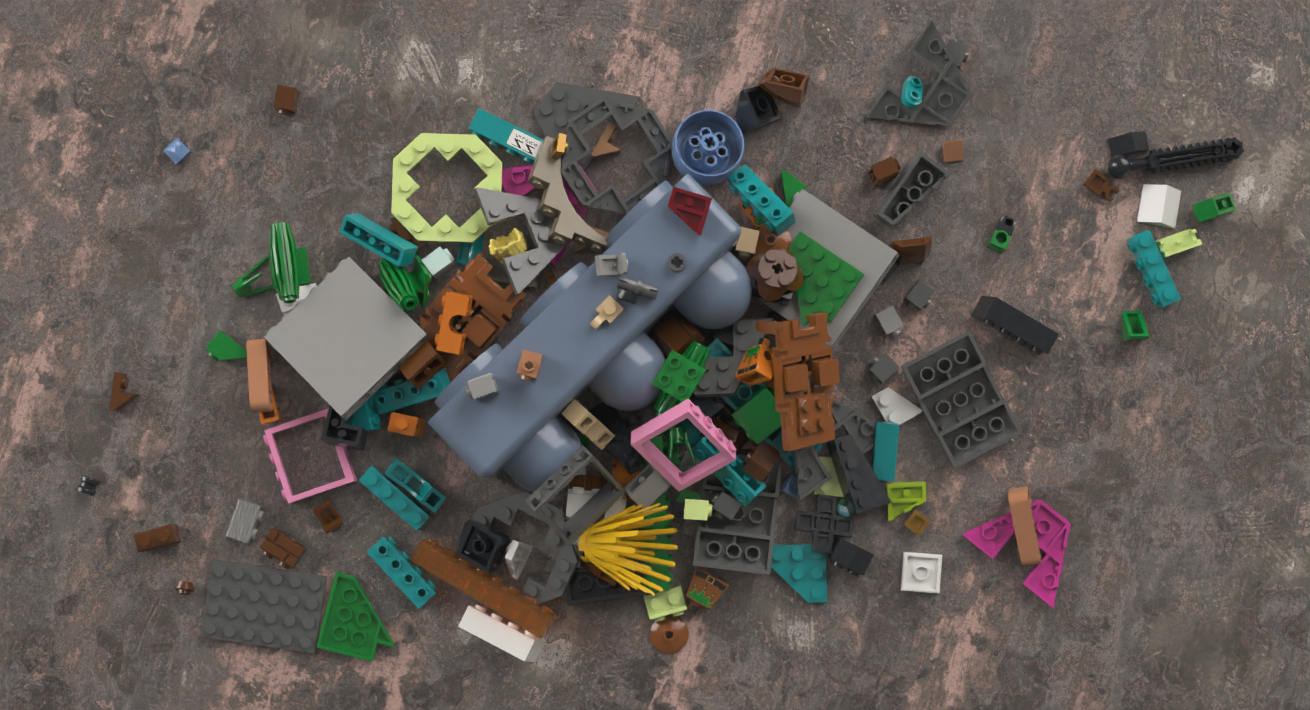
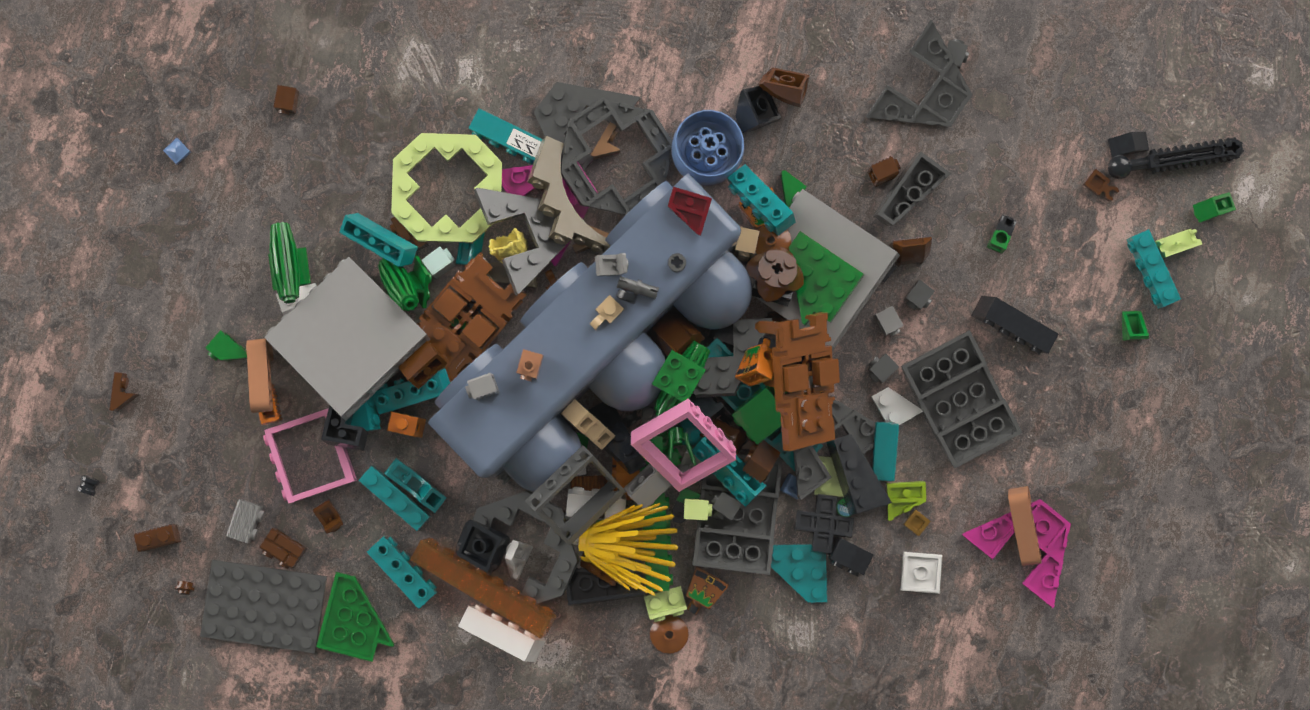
(243, 285): green plant -> none
(448, 338): orange arch -> none
(559, 146): pearl gold plate -> none
(912, 92): teal plate -> none
(952, 151): nougat slope -> none
(1159, 205): white slope -> none

